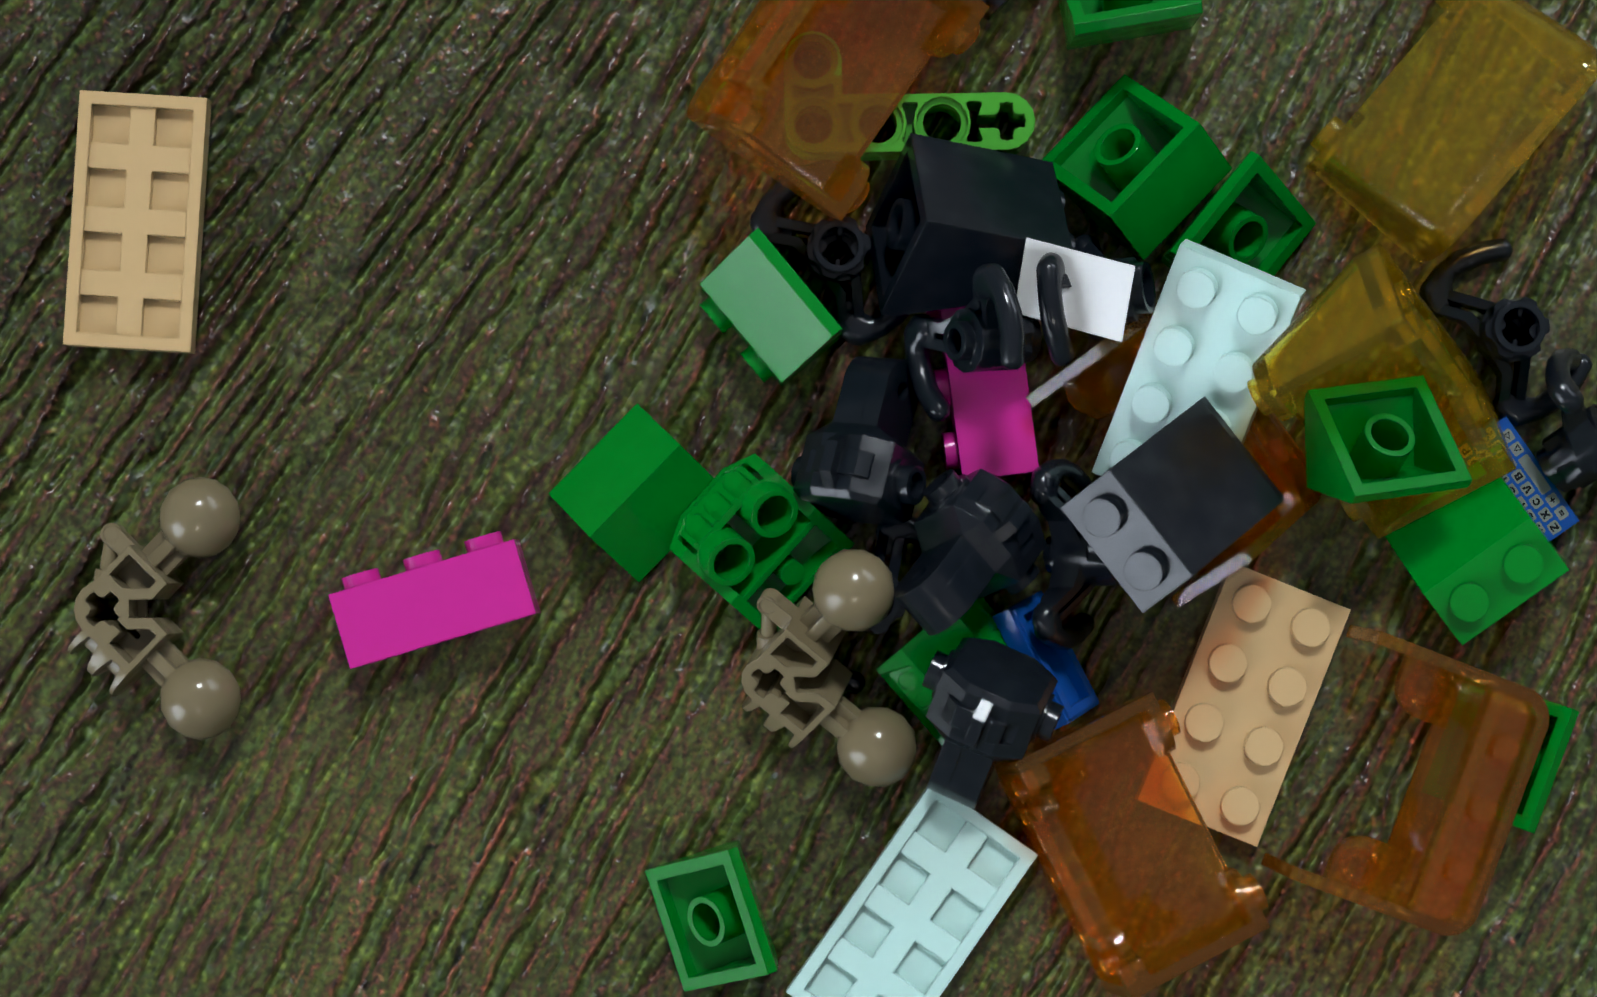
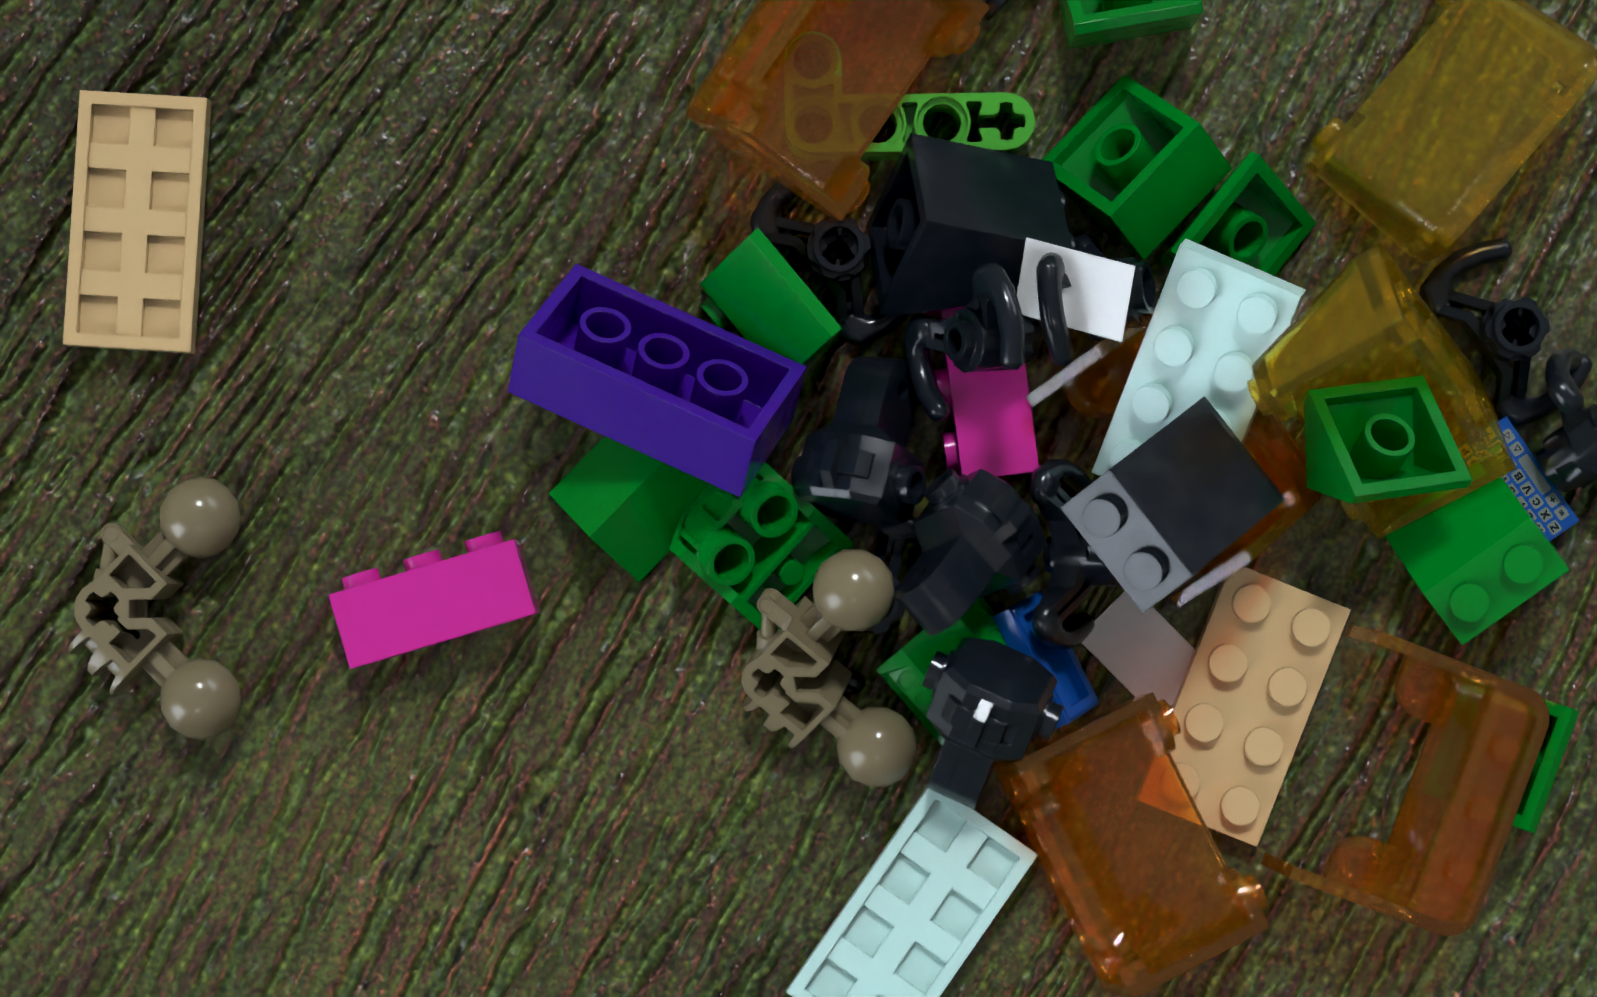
(656, 379): none -> dark purple brick
(713, 917): green slope -> none
(1140, 649): none -> white sticker

